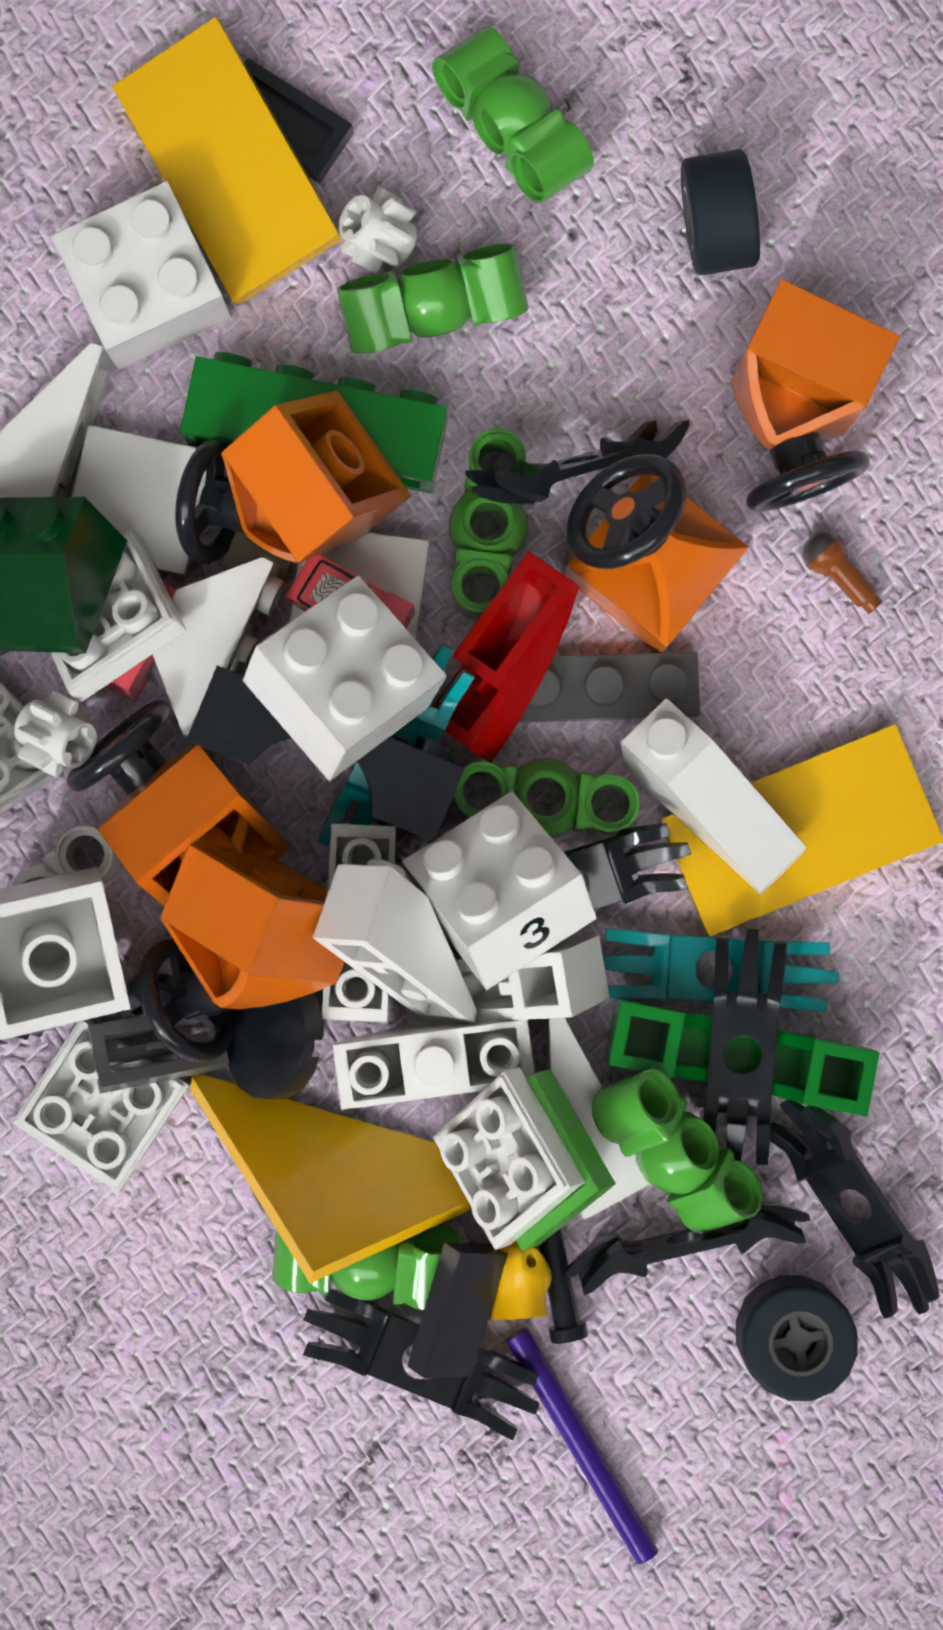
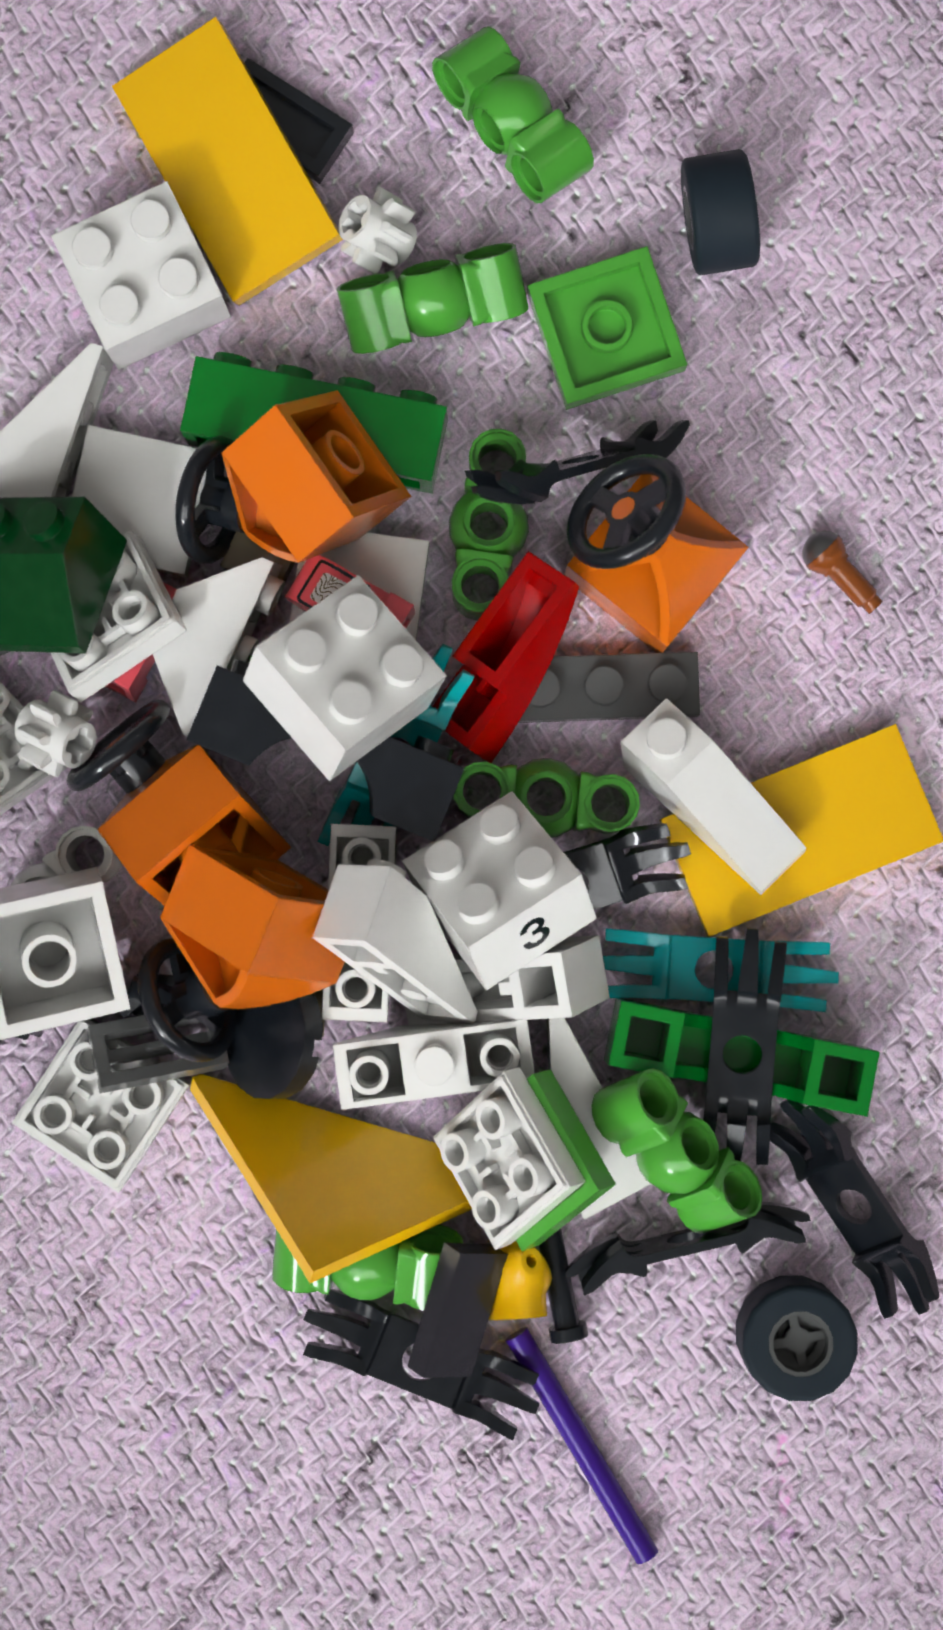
(606, 328): none -> bright green plate
(806, 384): orange piece -> none

